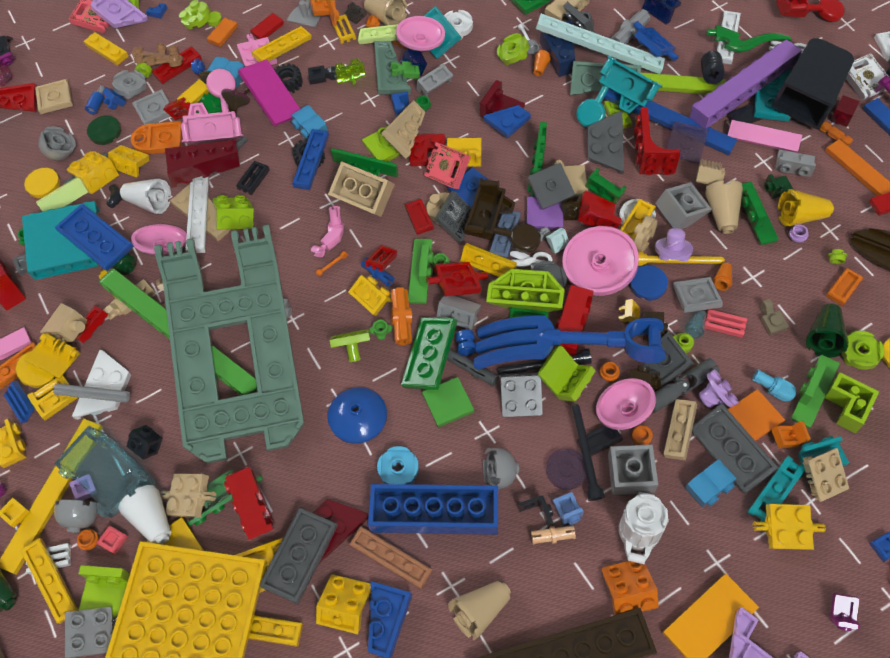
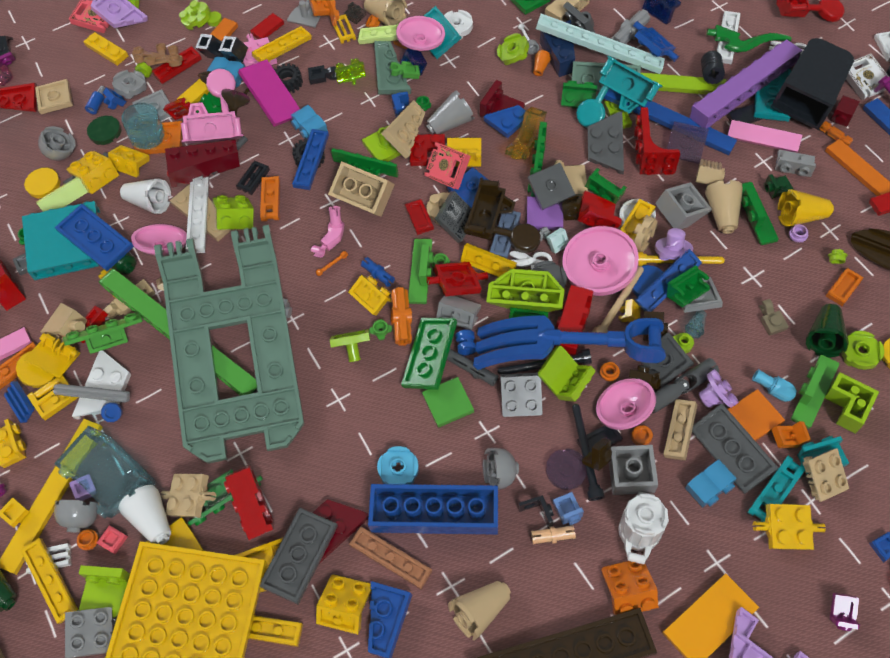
(104, 336): none -> bright green bracket
(111, 412): none -> blue tile
(115, 197): black arm -> none
(143, 125): none -> clear light blue wheel
(144, 442): black brick -> none
(157, 11): blue tile -> none
(197, 66): blue plate -> none
(229, 48): none -> black arch
(270, 198): none -> orange plate
(360, 425): blue dish -> none
(384, 260): red tile -> none
(434, 79): light grey hinge -> none
(450, 114): none -> light grey cone
(525, 140): none -> clear yellow arch
(574, 94): none -> green bracket
(599, 456): none -> dark brown bracket
(618, 303): none -> tan piece
(657, 291): none -> blue tile
(688, 286): none -> green hinge
(723, 278): orange cone -> none
(725, 320): coral tile -> none

